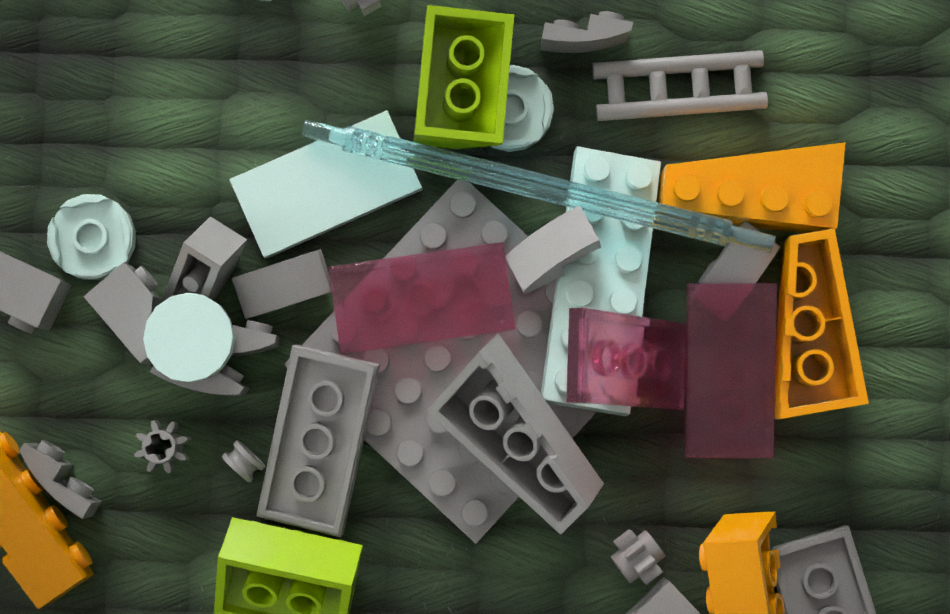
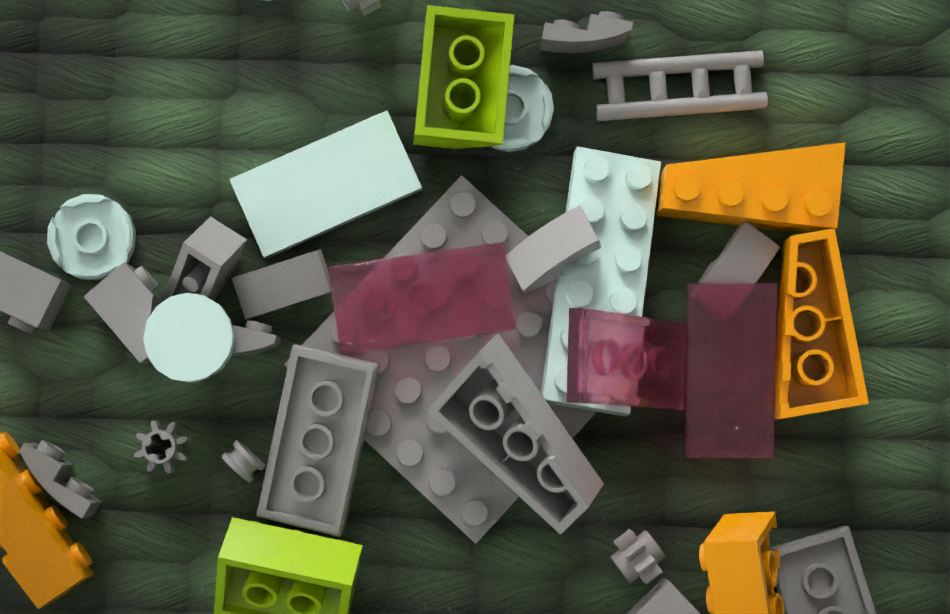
(222, 383): light grey slope -> none
(539, 186): clear light blue axle -> none

